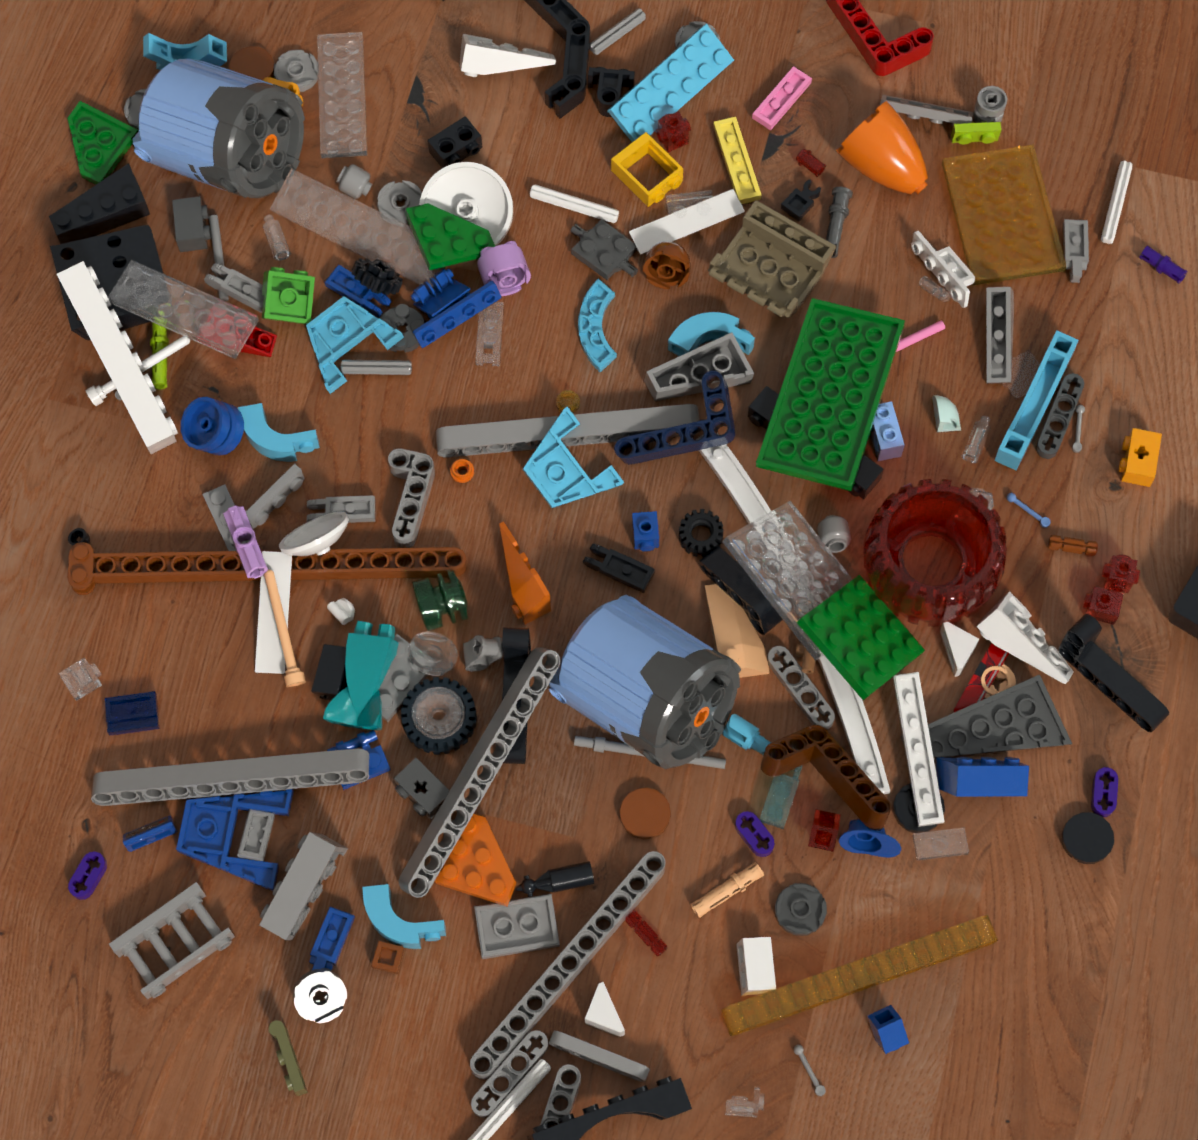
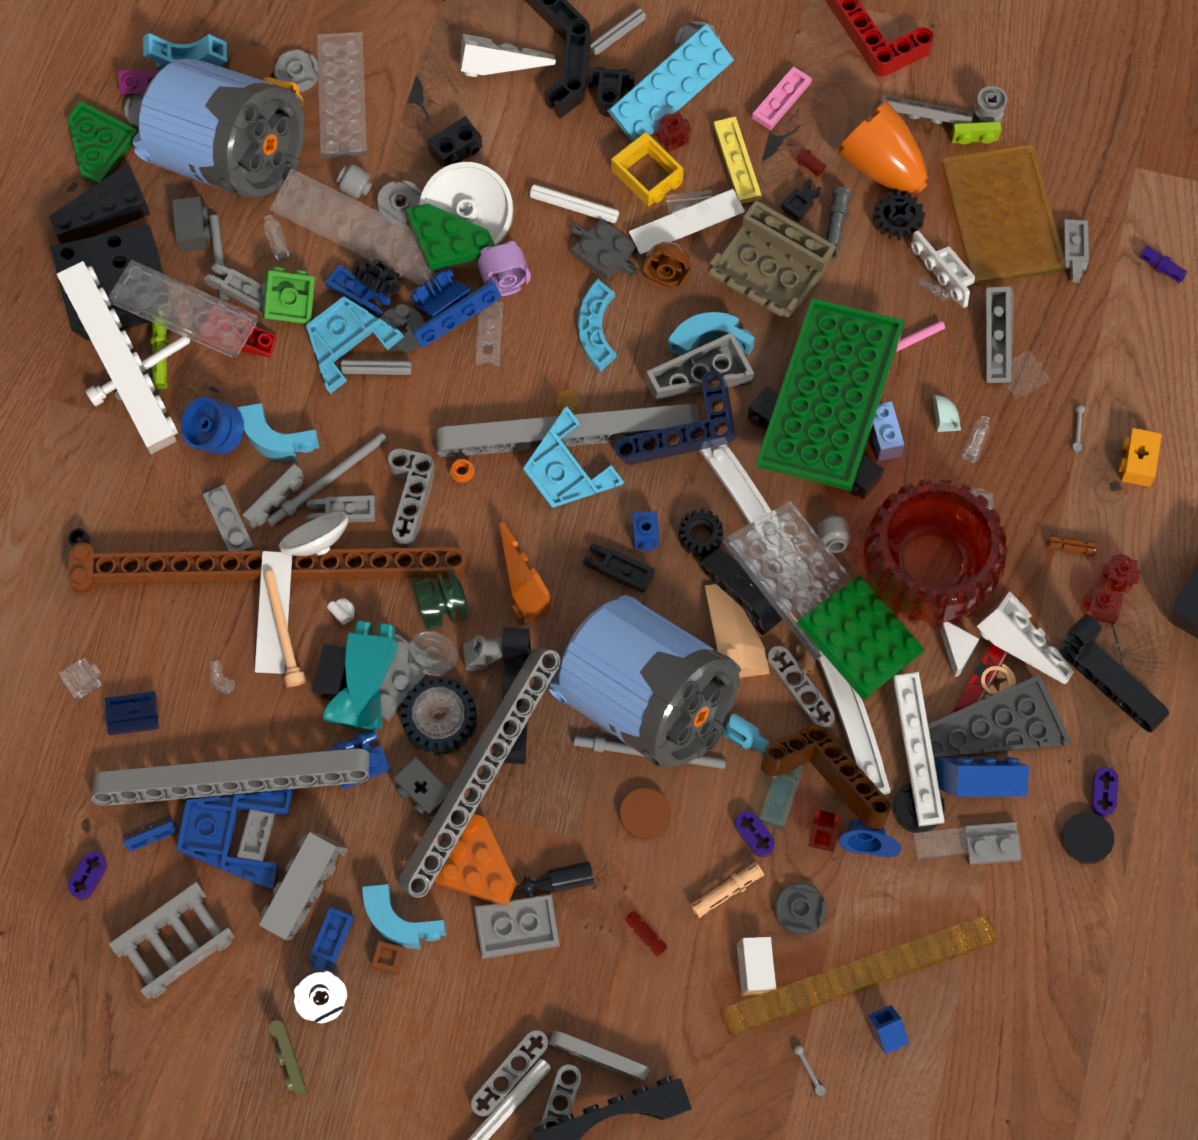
(135, 81): none -> magenta hinge
(218, 680): none -> clear arm
(249, 552): lavender piece -> none
(289, 507): none -> light grey bar
(564, 976): light grey beam -> none
(603, 1013): white slope -> none
(742, 1107): clear bracket -> none
(899, 218): none -> black gear
(993, 843): none -> light grey plate
(1036, 400): medium azure arch -> none
(1044, 521): medium blue hinge -> none
(1059, 415): dark grey beam -> none
(1116, 202): white axle -> none

